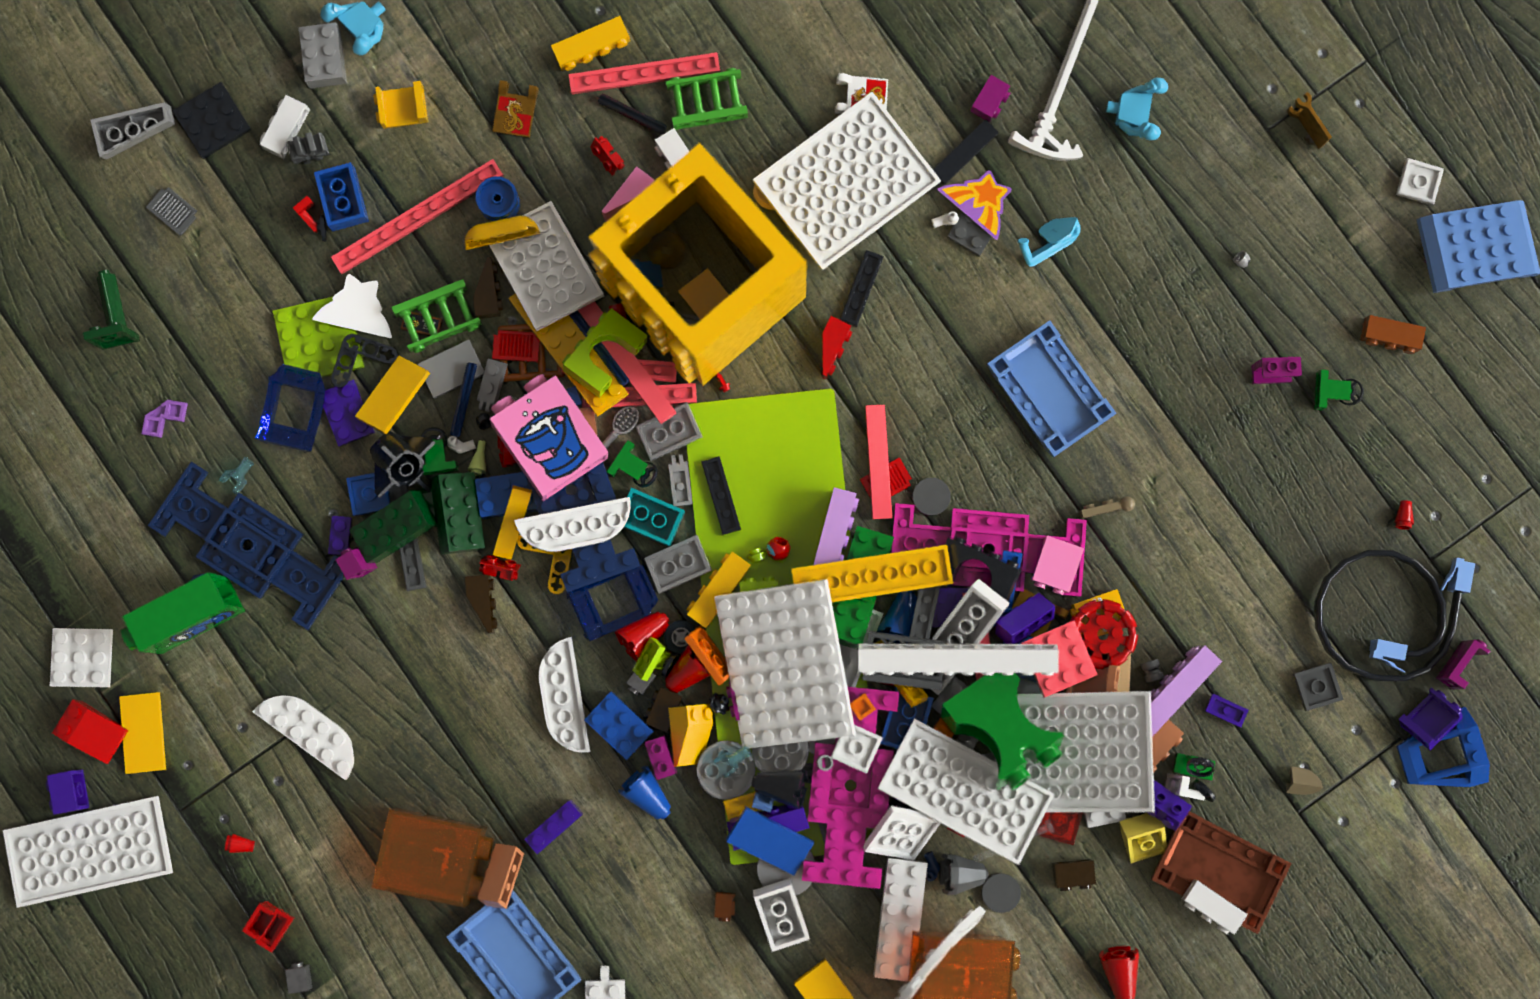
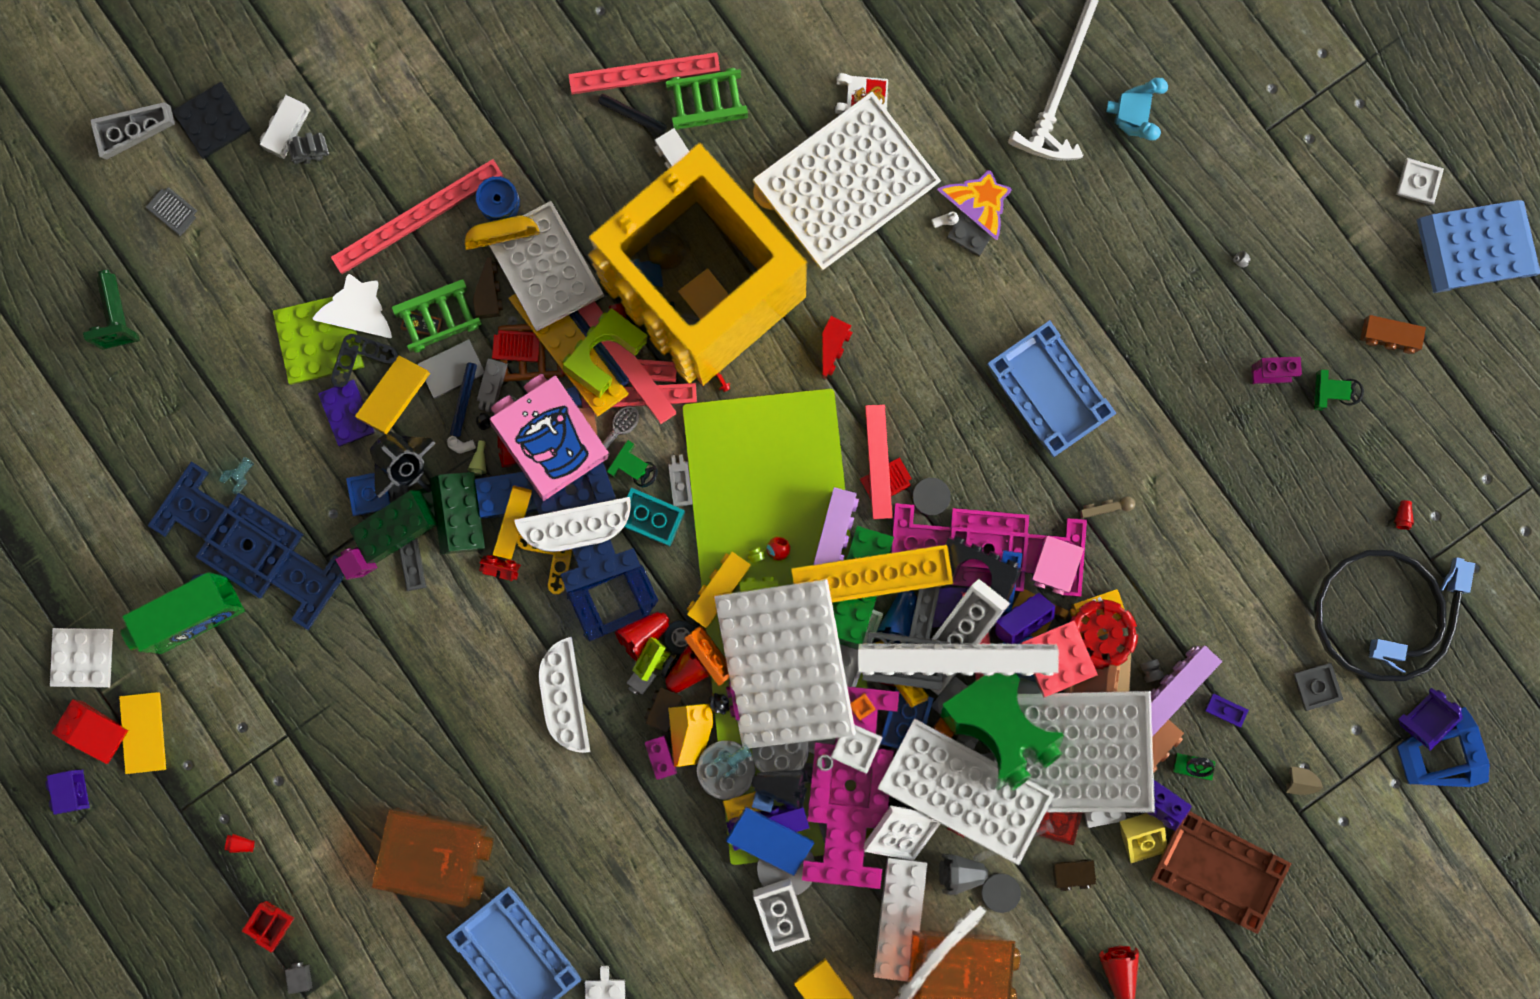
(87, 851): white plate -> none
(155, 420): medium lavender tile -> none
(284, 435): clear blue wedge -> none
(310, 731): white plate -> none
(318, 227): red piece -> none
(322, 55): light grey brick -> none
(339, 534): dark purple plate -> none
(341, 196): blue brick -> none
(359, 21): medium azure torso -> none
(401, 106): yellow panel -> none
(436, 456): green piece -> none
(479, 594): dark brown slope -> none
(501, 876): nougat brick -> none
(514, 112): flag -> none
(553, 826): dark purple brick -> none
(591, 43): yellow brick -> none
(601, 149): red hinge -> none
(619, 725): blue brick -> none
(630, 189): bright pink slope -> none
(646, 793): blue cone -> none
(670, 435): light grey tile -> none
(678, 564): light grey plate -> none
(721, 495): black tile -> none
(724, 906): reddish brown window -> none
(861, 288): black tile -> none
(933, 866): dark blue arm -> none
(965, 151): black tile -> none
(990, 99): magenta brick -> none
(1059, 235): medium azure piece -> none
(1180, 784): white piece -> none
(1213, 907): white brick -> none
(1310, 121): pearl gold flag -> none
(1458, 661): magenta panel -> none

